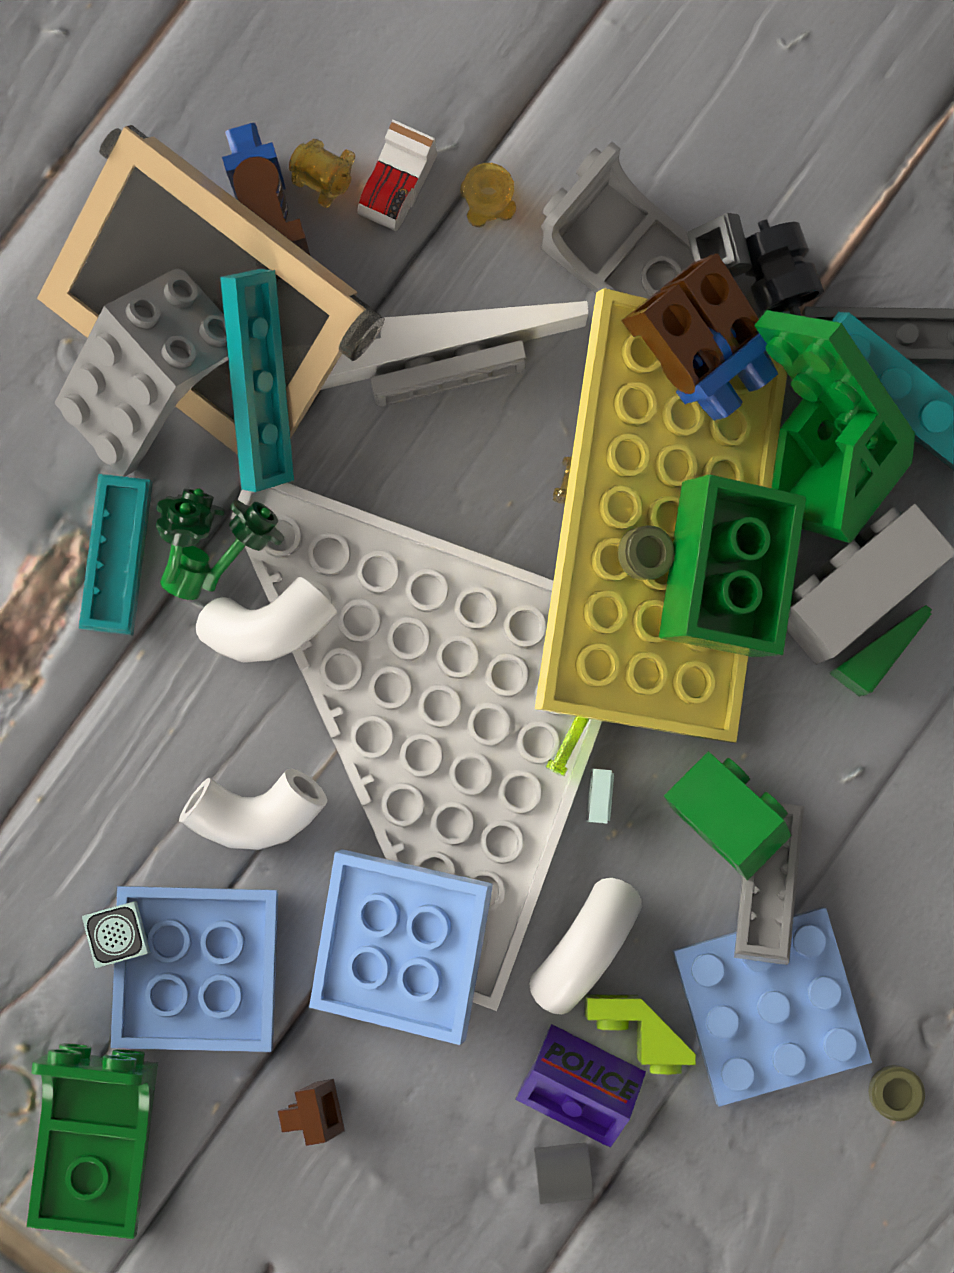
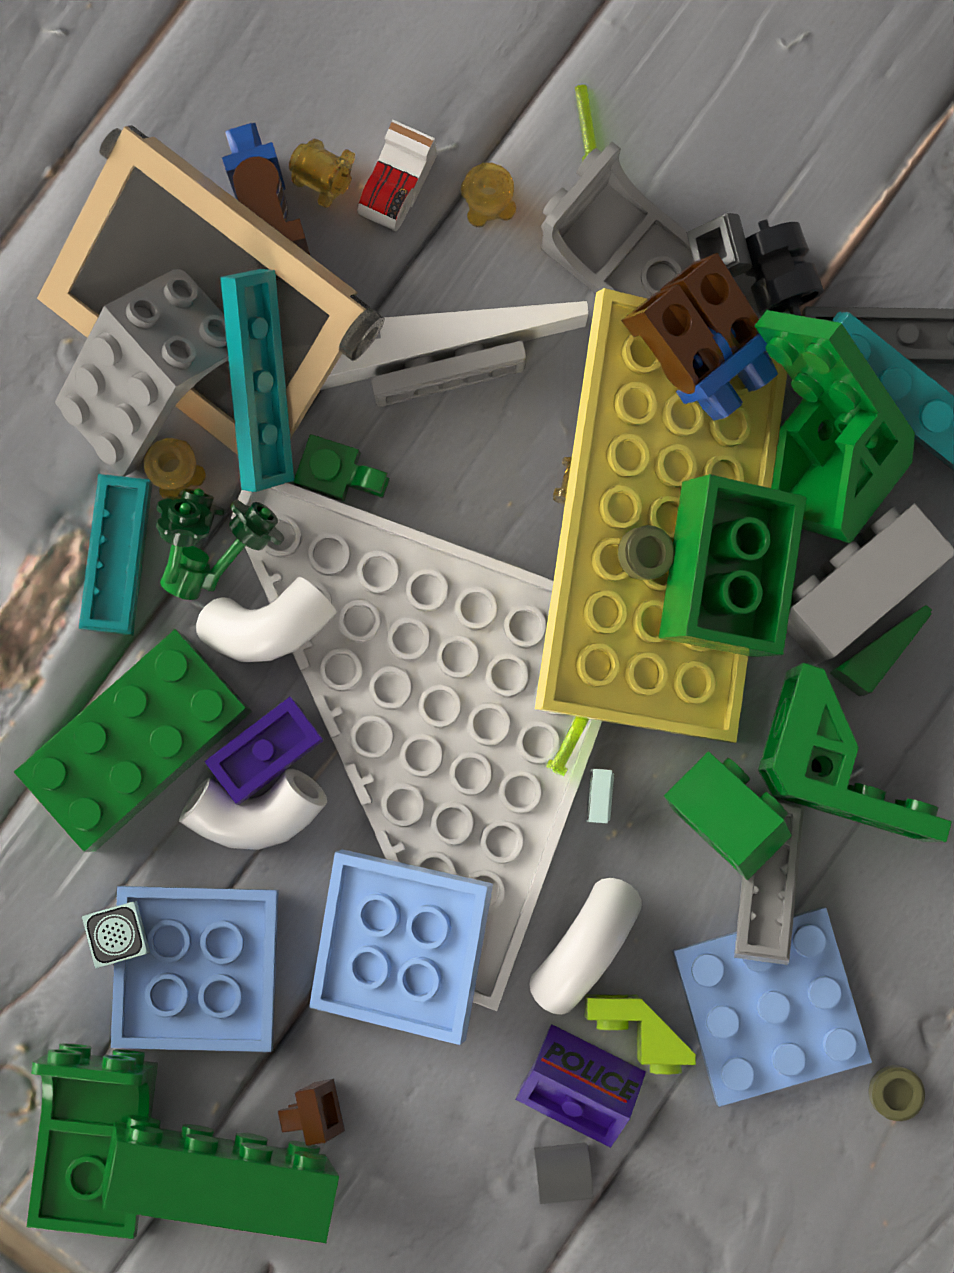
(132, 742): none -> green brick
(184, 476): none -> clear yellow brick
(219, 1180): none -> green brick
(264, 750): none -> dark purple panel
(333, 468): none -> green plate
(585, 119): none -> clear neon green piece
(813, 726): none -> green bracket

